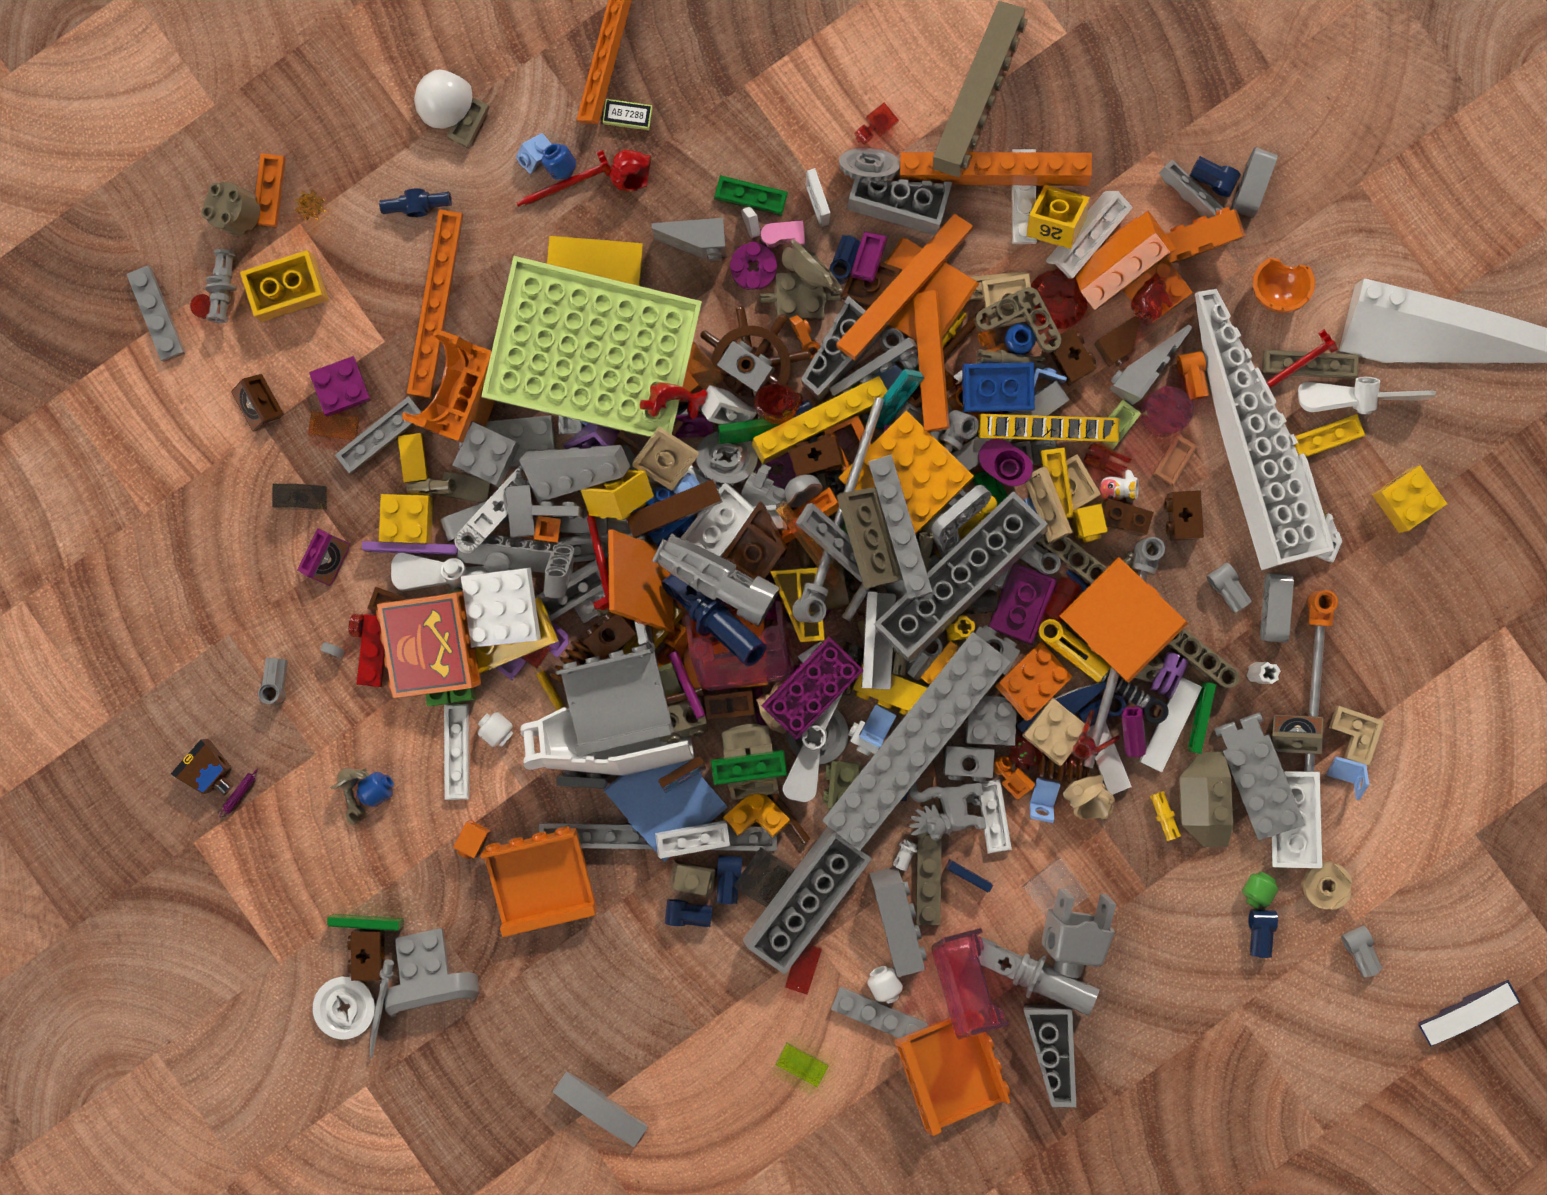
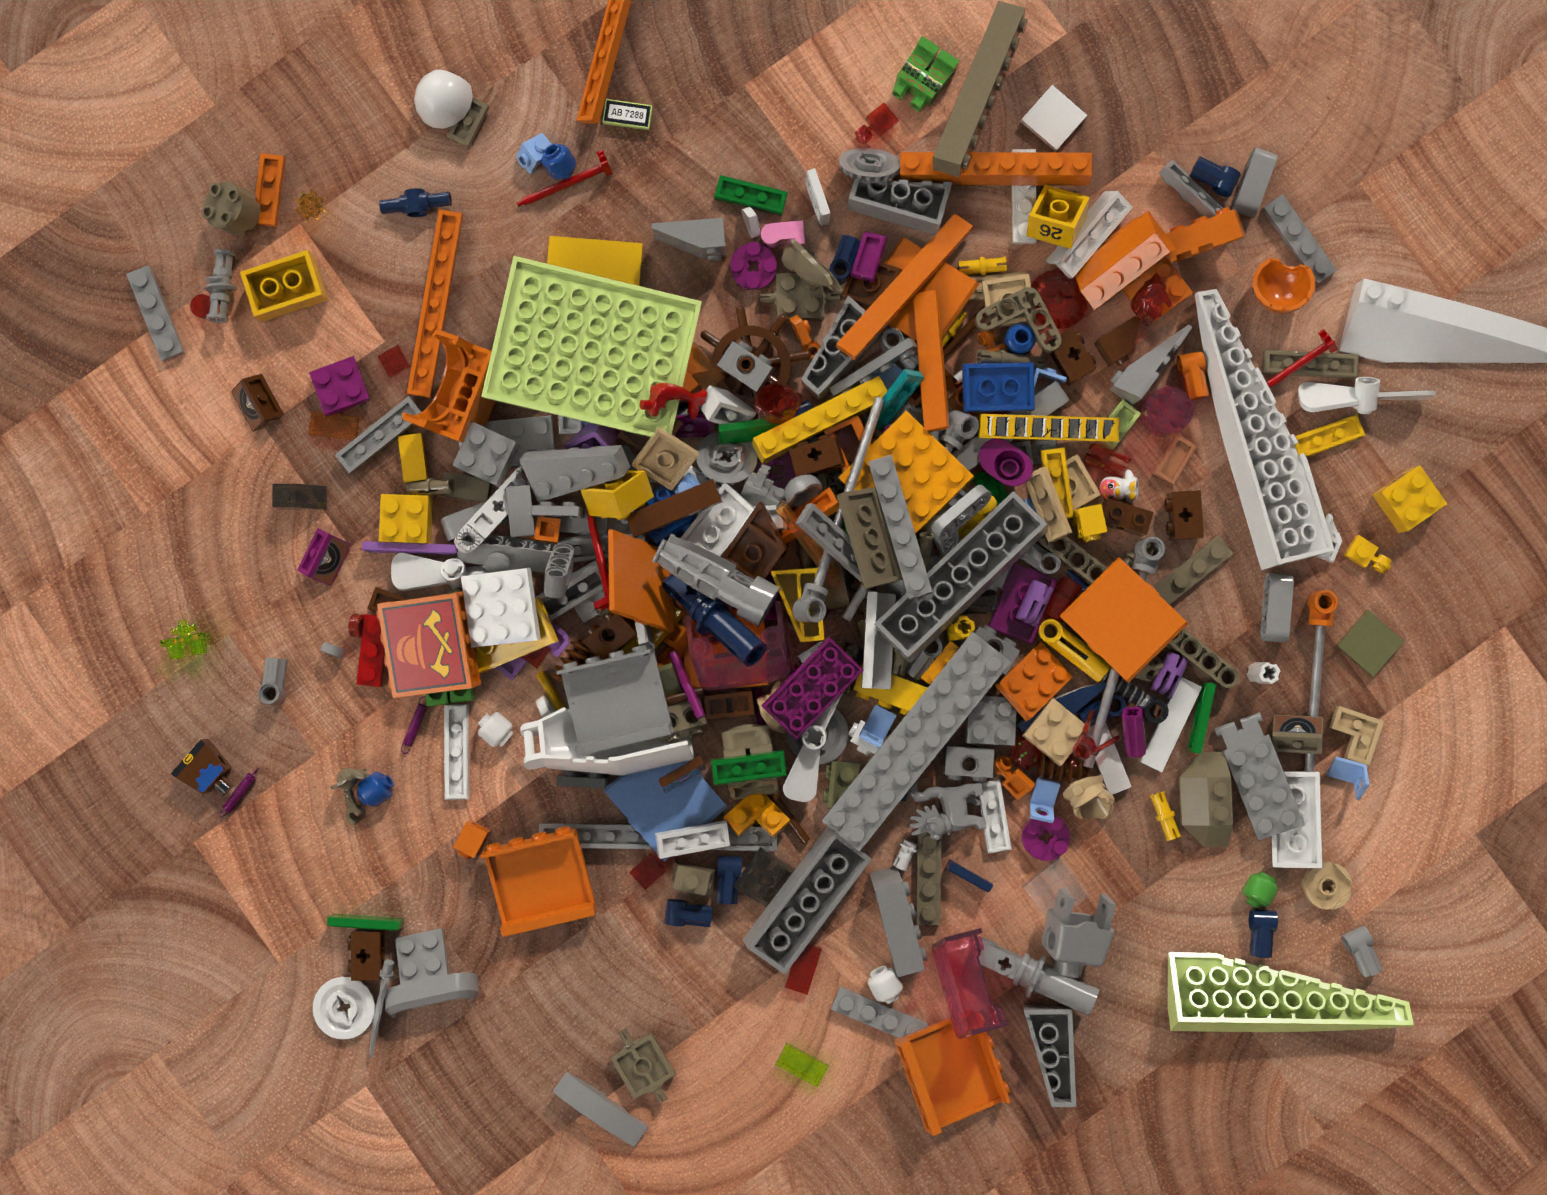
(175, 645): none -> clear neon green hips
(394, 361): none -> clear red tile
(414, 725): none -> magenta piece
(545, 706): none -> white tile
(630, 170): red hair -> none
(643, 1065): none -> dark tan plate
(648, 870): none -> clear red bracket
(922, 83): none -> bright green hips
(983, 266): none -> yellow pin
(1034, 603): none -> medium lavender arm
(1038, 848): none -> magenta plate
(1053, 118): none -> white tile
(1193, 569): none -> dark tan plate
(1225, 581): light grey piece -> none
(1237, 996): none -> yellowish green wedge
(1298, 238): none -> light grey plate
(1363, 552): none -> yellow plate
(1369, 643): none -> olive tile
(1469, 1013): white slope -> none

